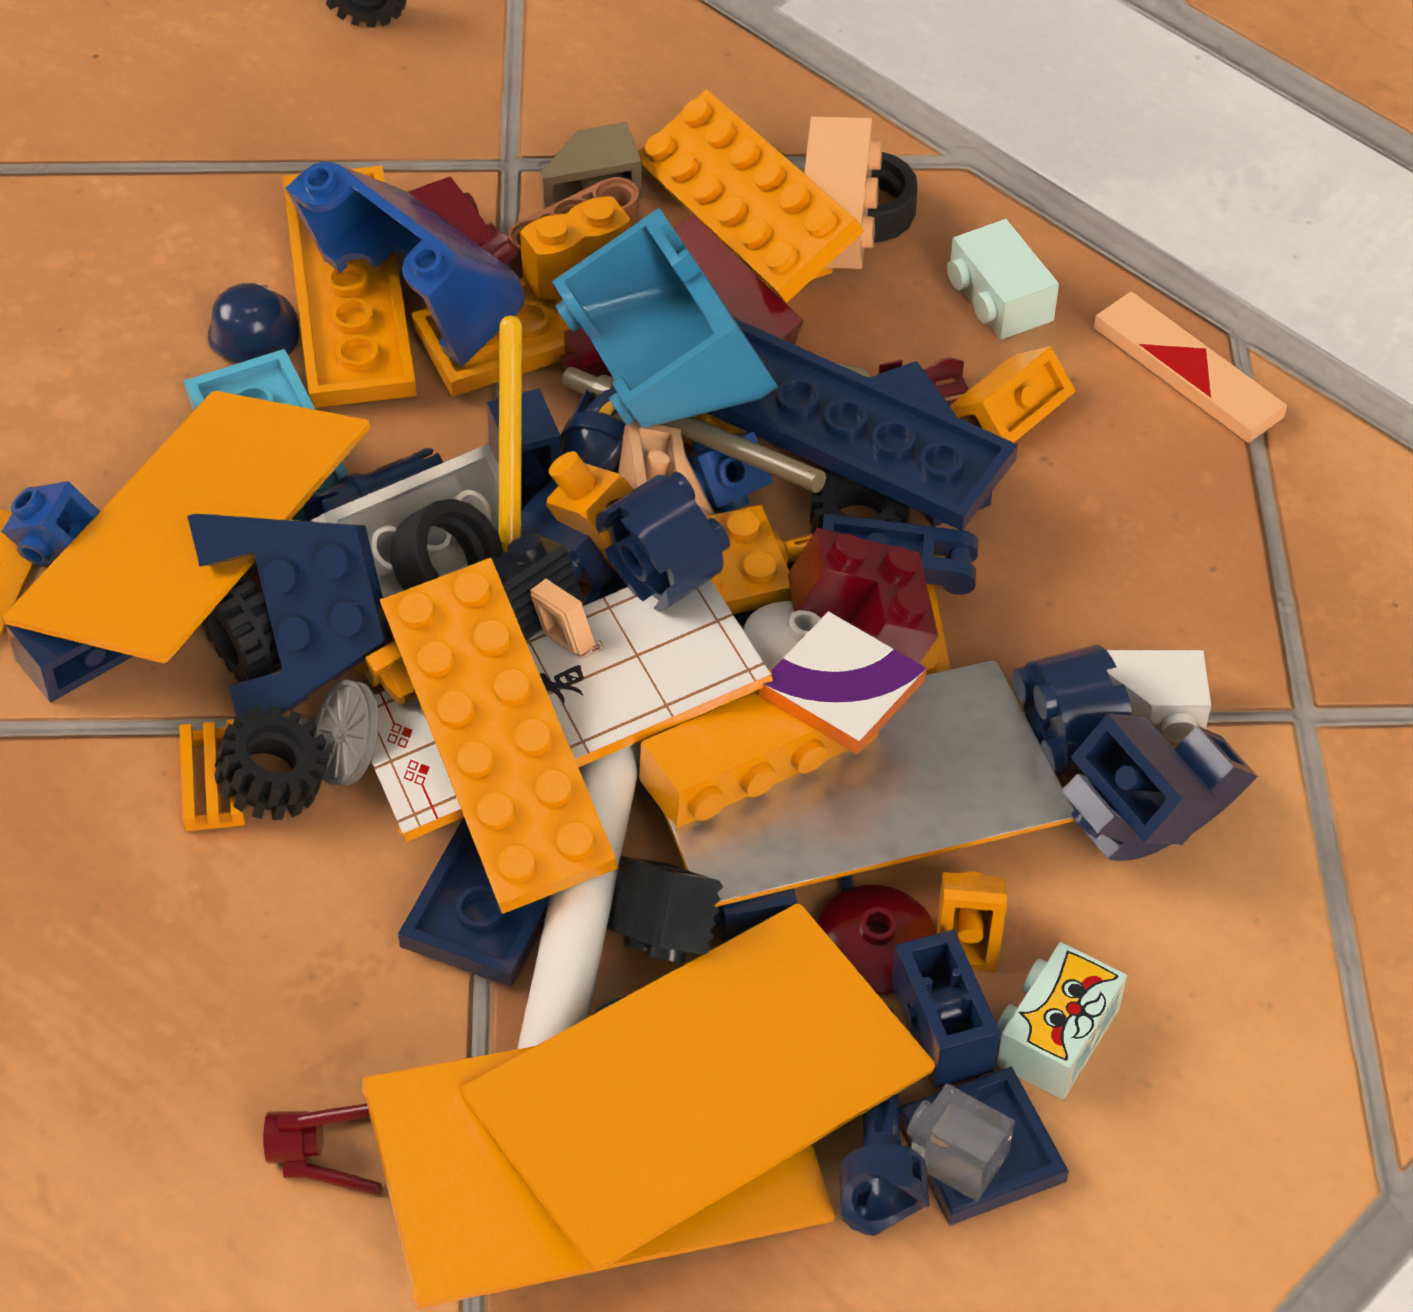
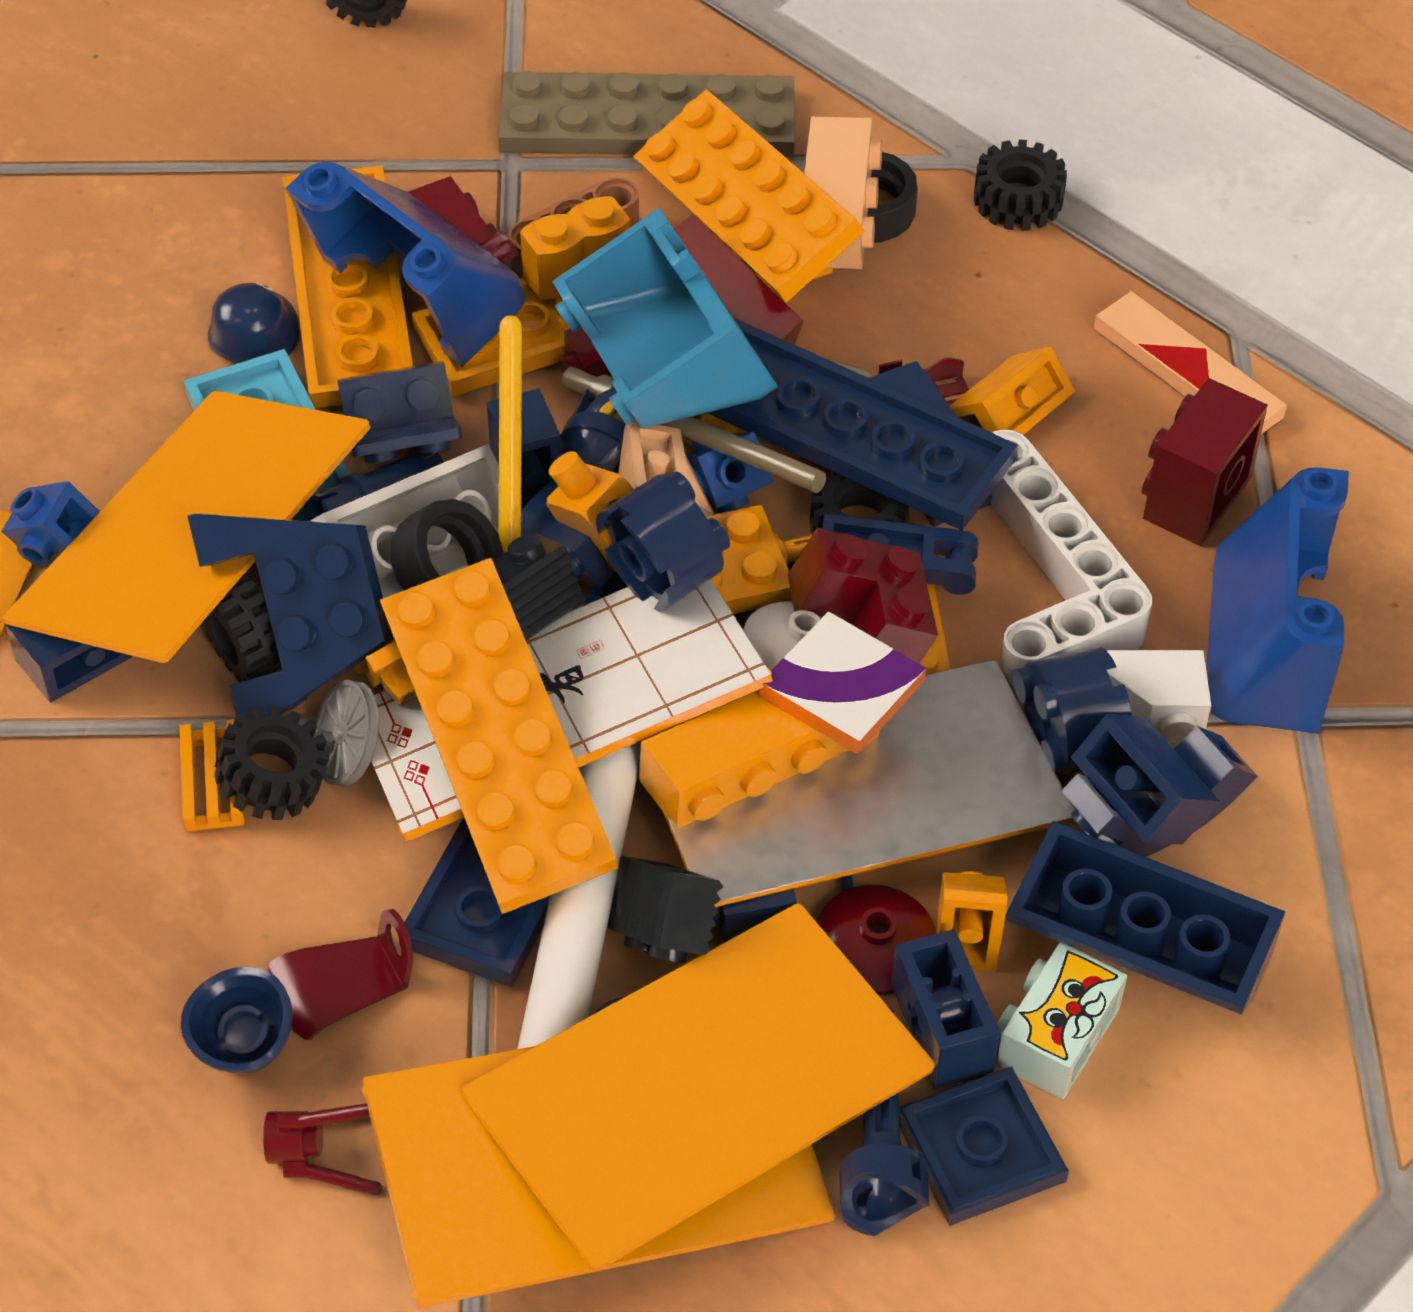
(238, 1020): none -> dark blue helmet
(344, 976): none -> dark red piece
(403, 409): none -> dark blue bracket
(562, 617): light nougat tile -> none
(590, 158): dark tan slope -> none
(624, 109): none -> dark tan plate
(961, 1140): clear brick -> none
(1002, 279): light aqua brick -> none
(1020, 204): none -> black tyre
(1101, 591): none -> white beam
(1147, 917): none -> dark blue slope
(1203, 460): none -> dark red brick
(1267, 647): none -> blue windscreen

